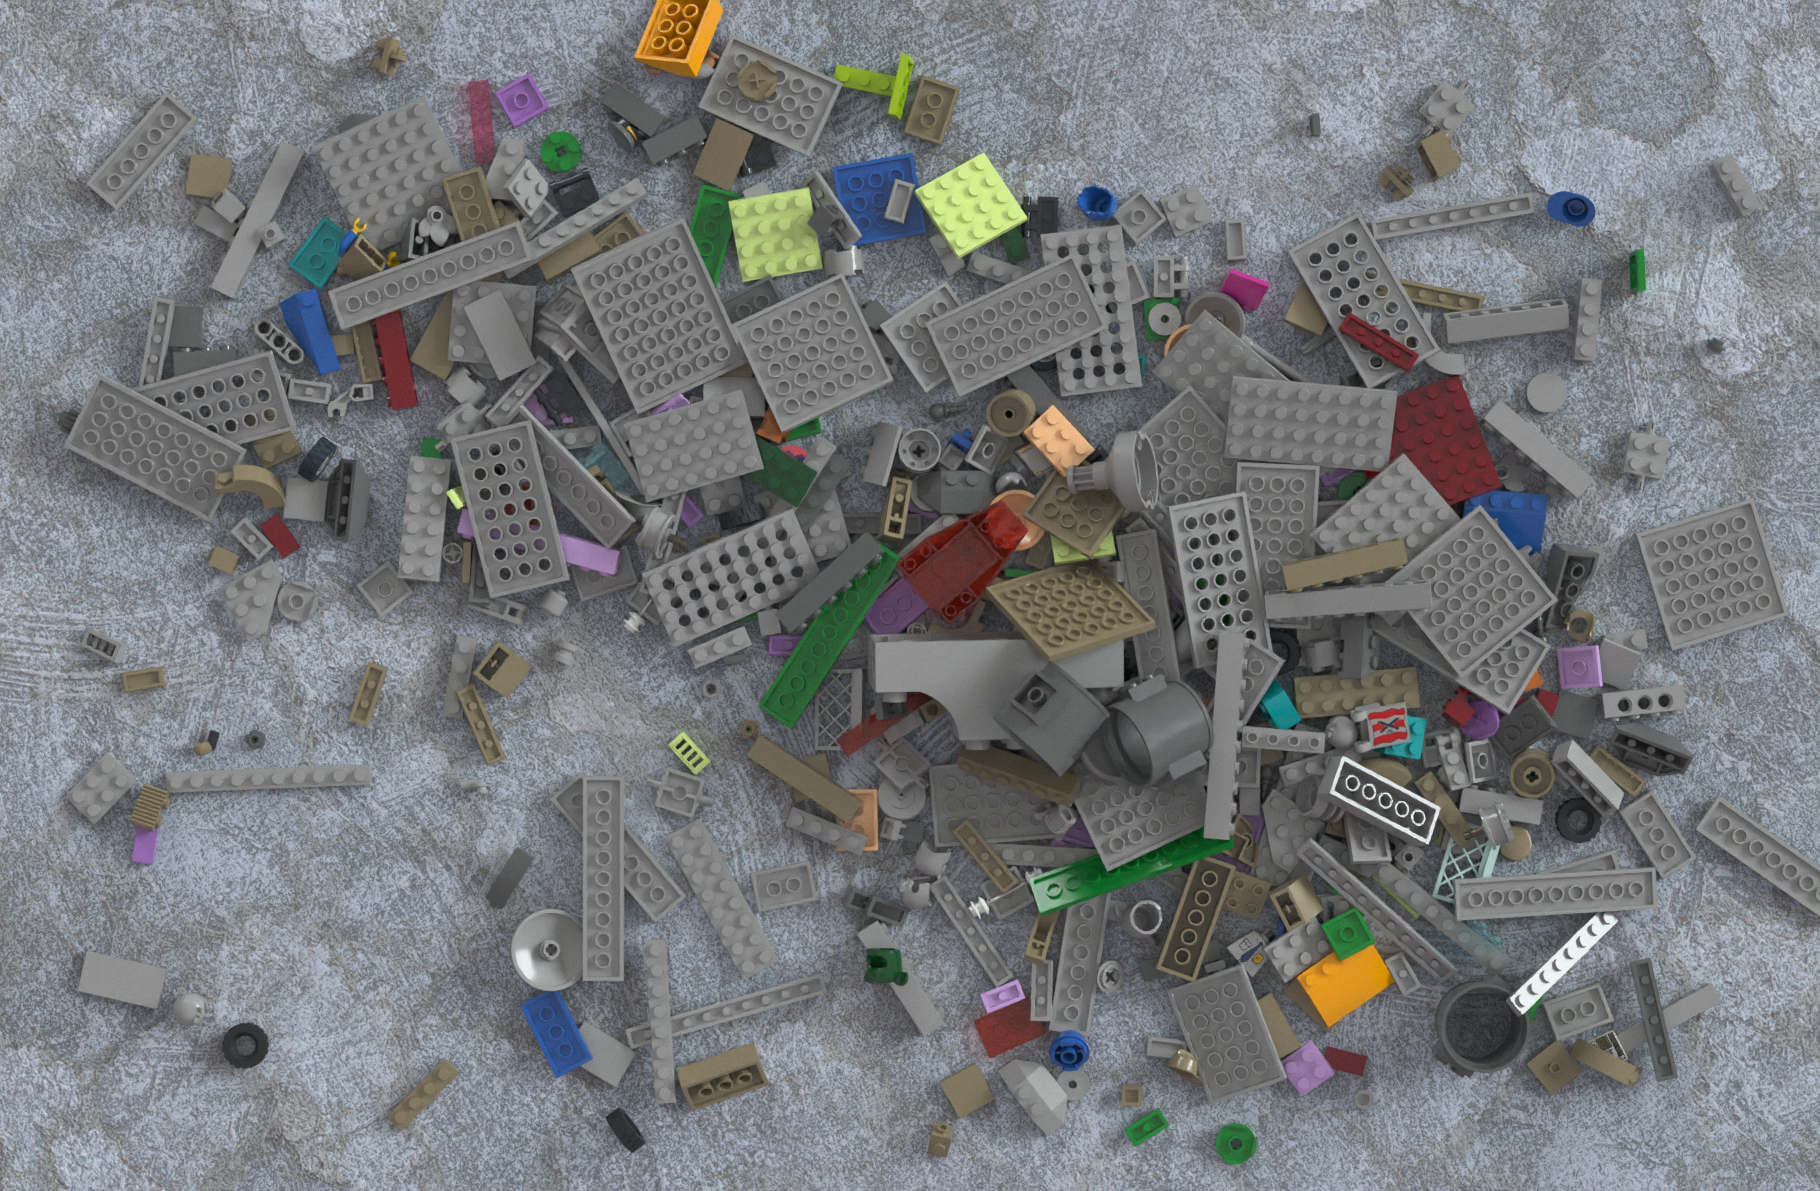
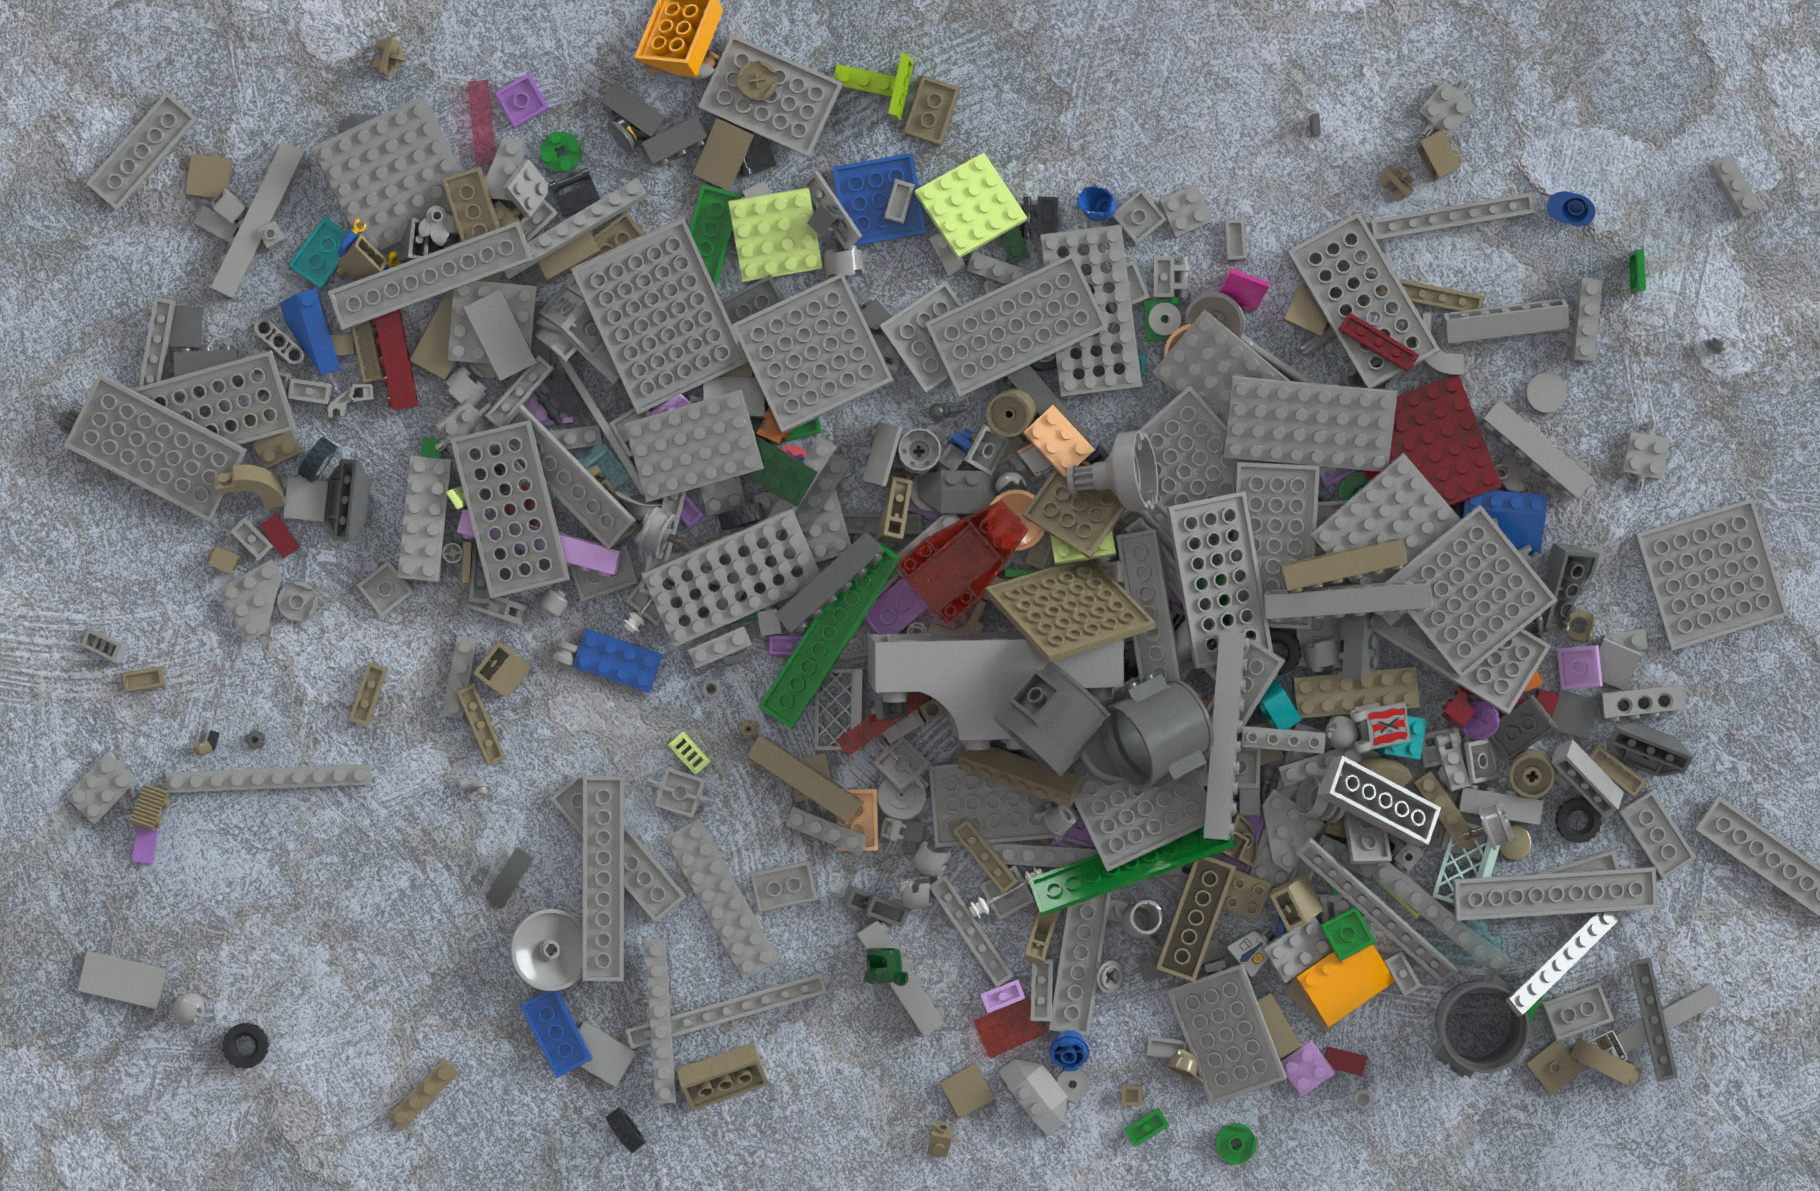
(617, 660): none -> blue plate

